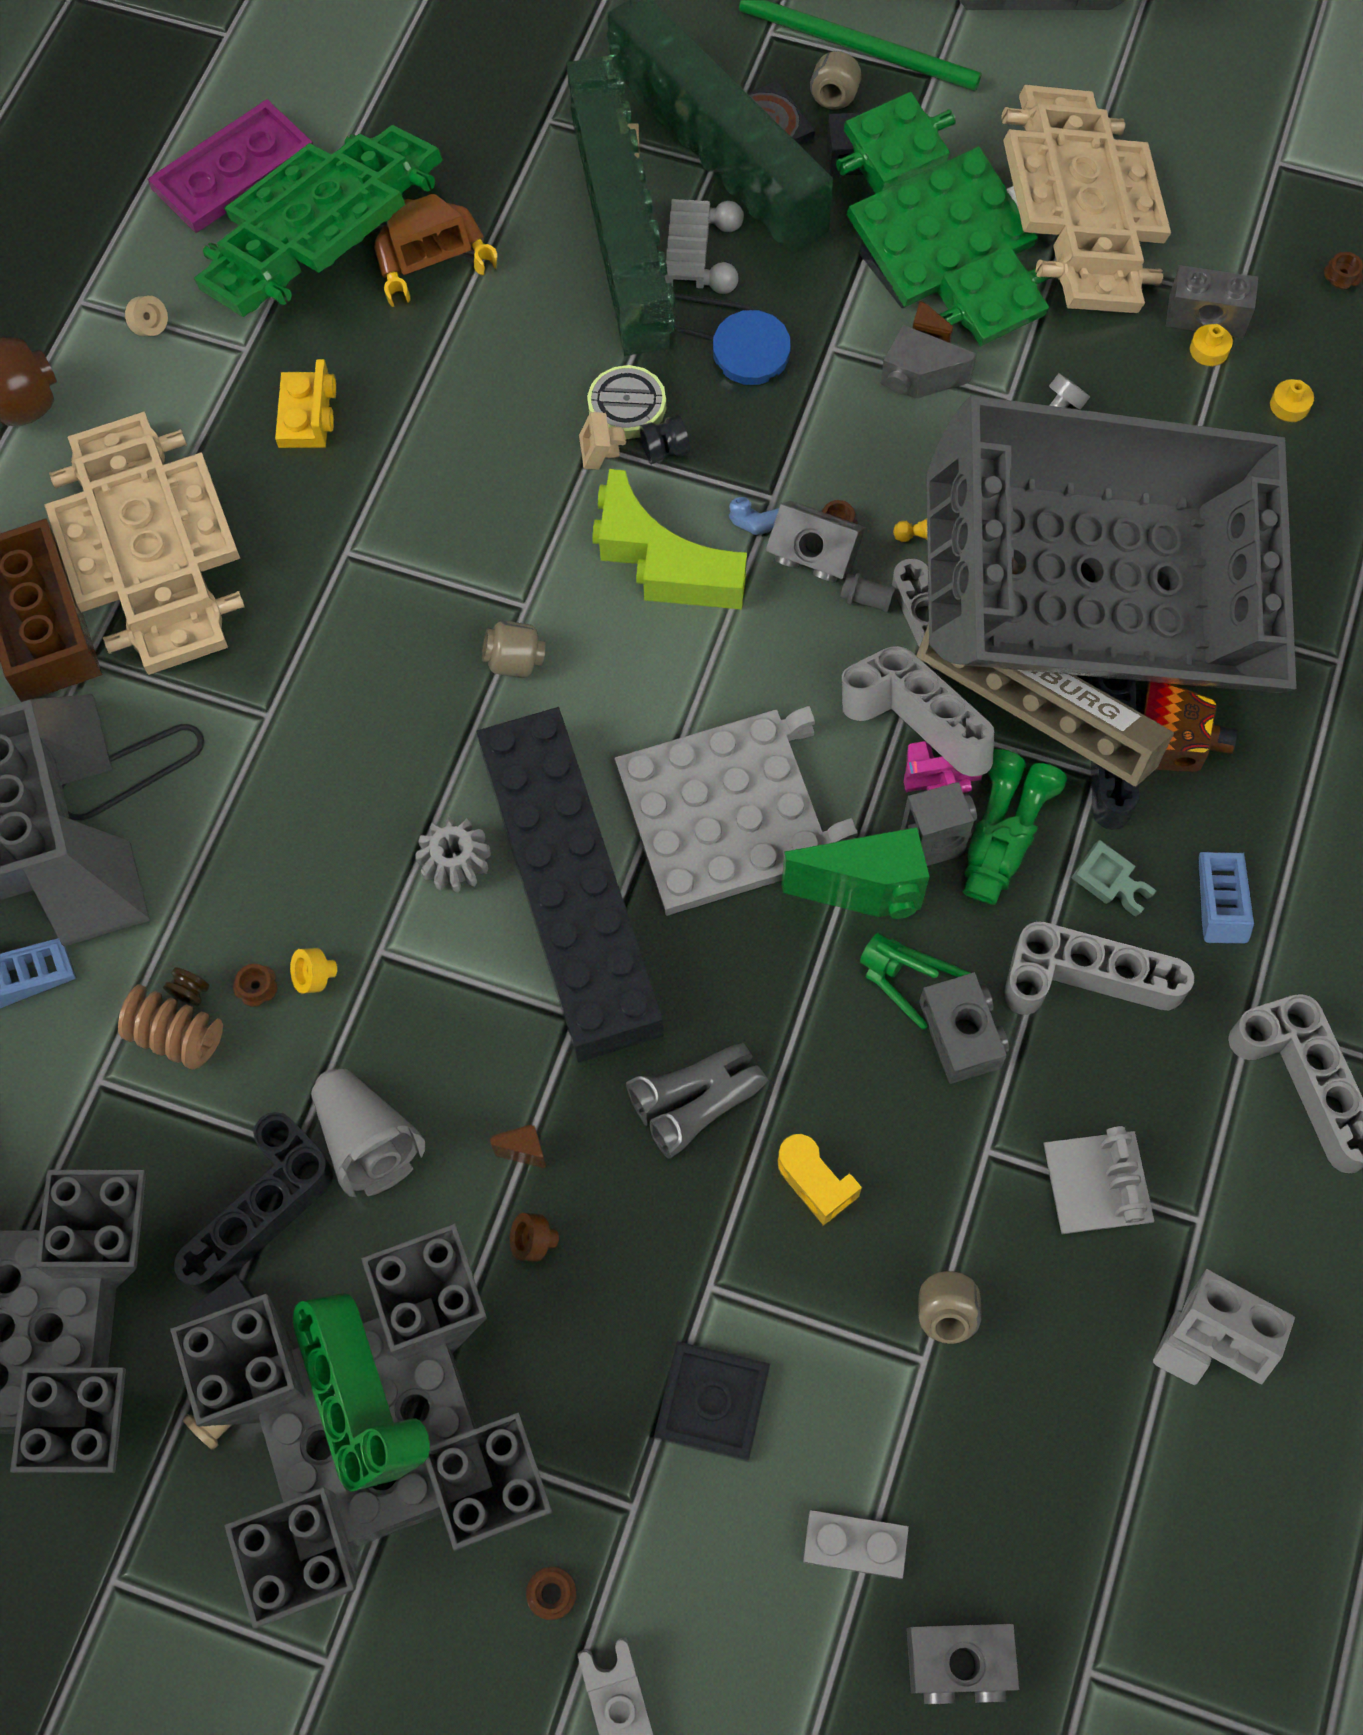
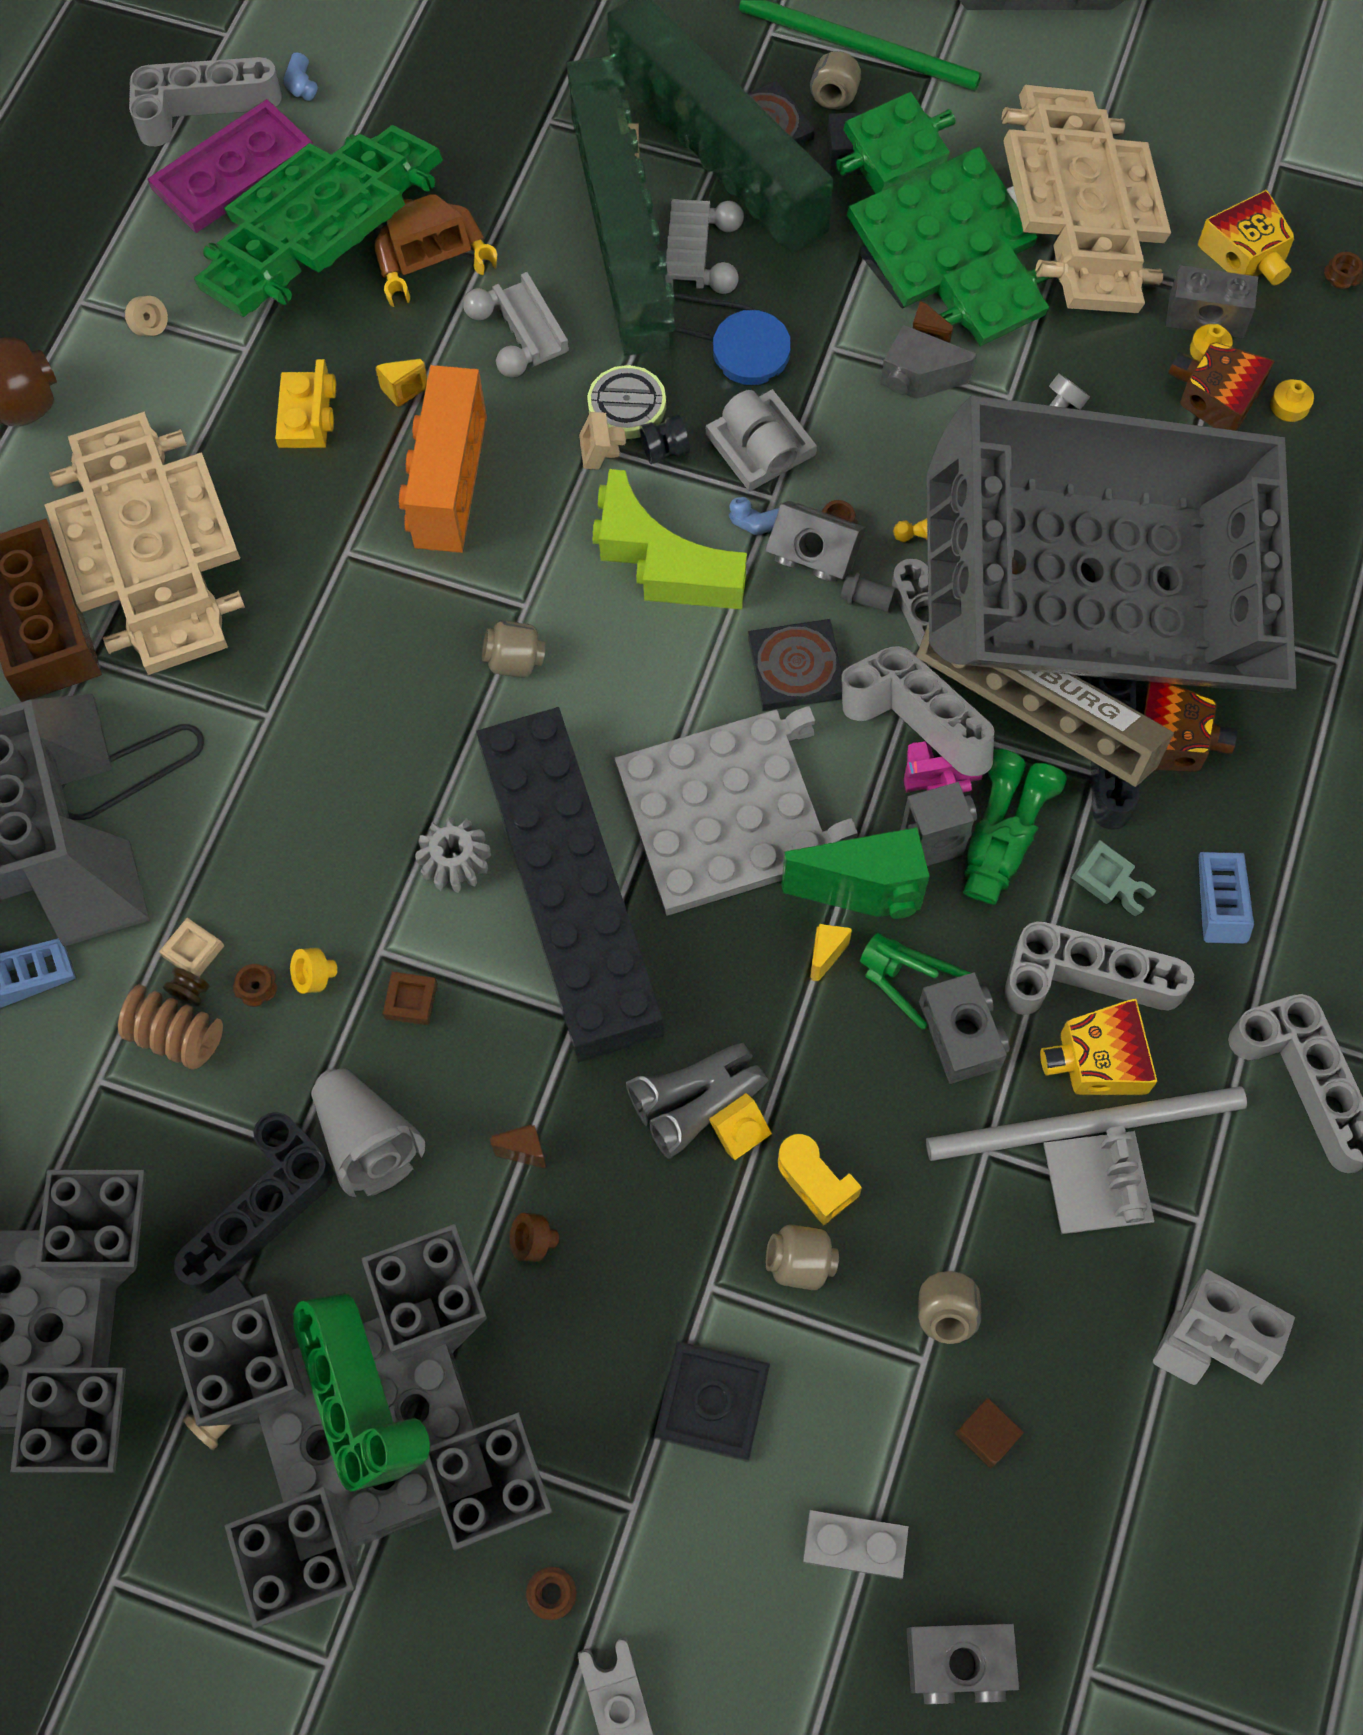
(191, 948): none -> tan tile
(197, 89): none -> light grey beam
(297, 80): none -> medium blue arm
(402, 379): none -> yellow slope
(410, 998): none -> reddish brown plate
(444, 459): none -> orange brick
(527, 318): none -> light grey gear
(740, 1126): none -> yellow plate
(759, 438): none -> light grey plate
(796, 664): none -> tile
(801, 1257): none -> dark tan head
(828, 946): none -> yellow slope
(989, 1433): none -> reddish brown slope
(1086, 1123): none -> light grey piece
(1104, 1052): none -> torso
(1221, 384): none -> torso
(1250, 239): none -> yellow torso

